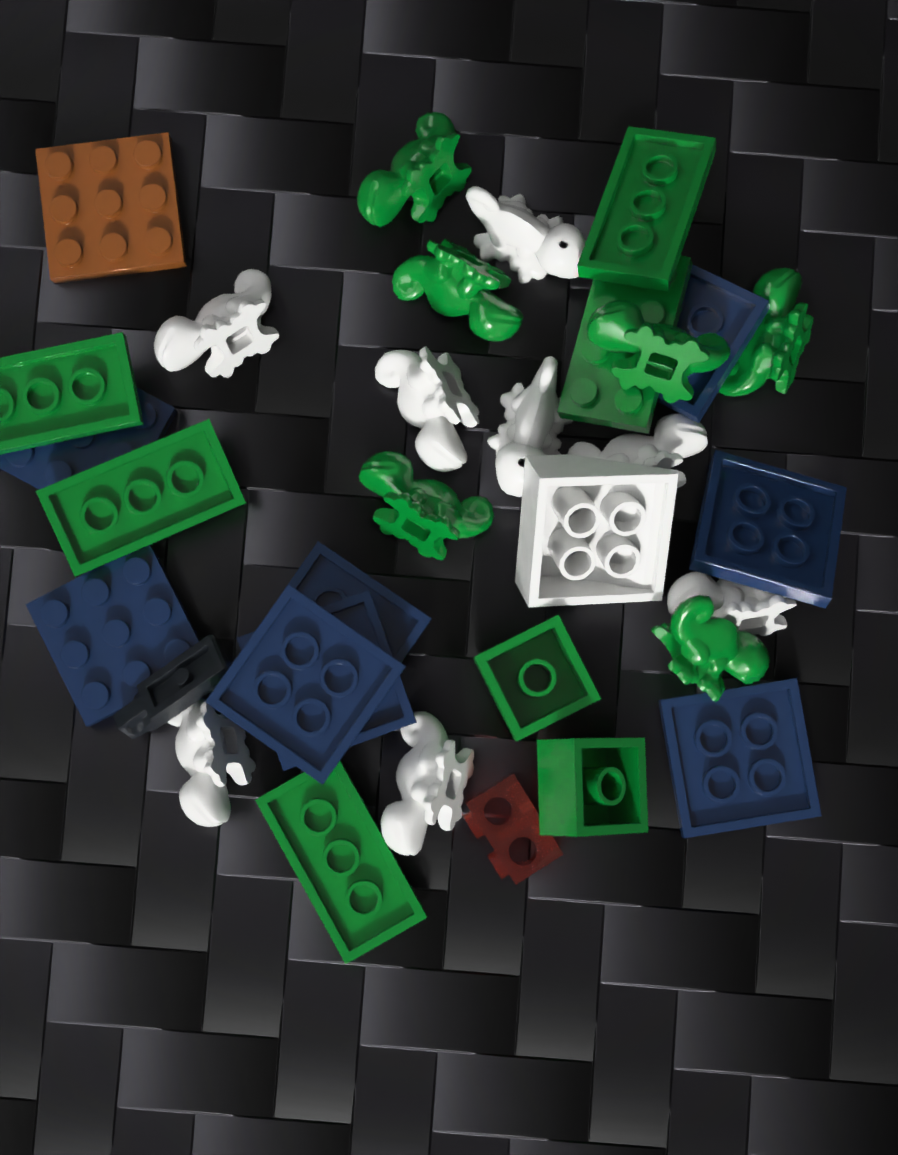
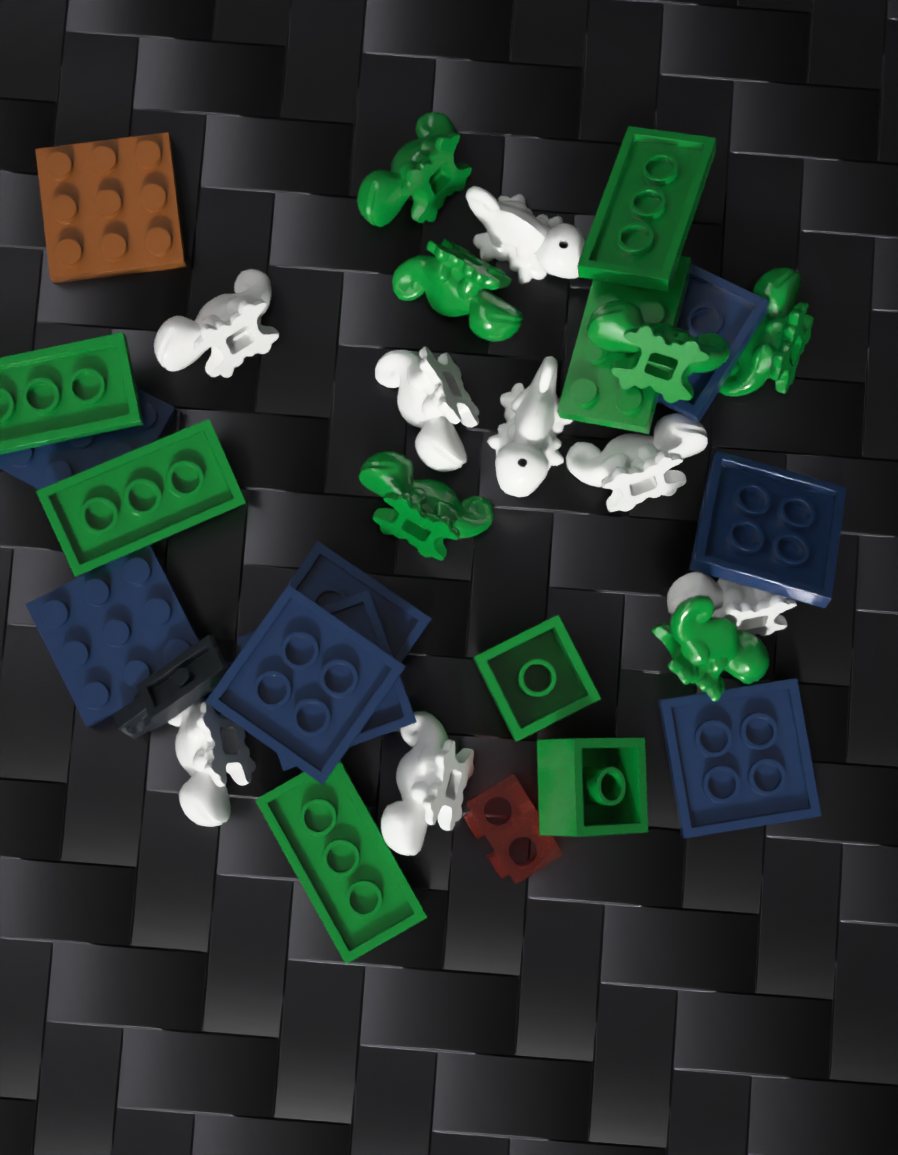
(593, 531): white slope -> none

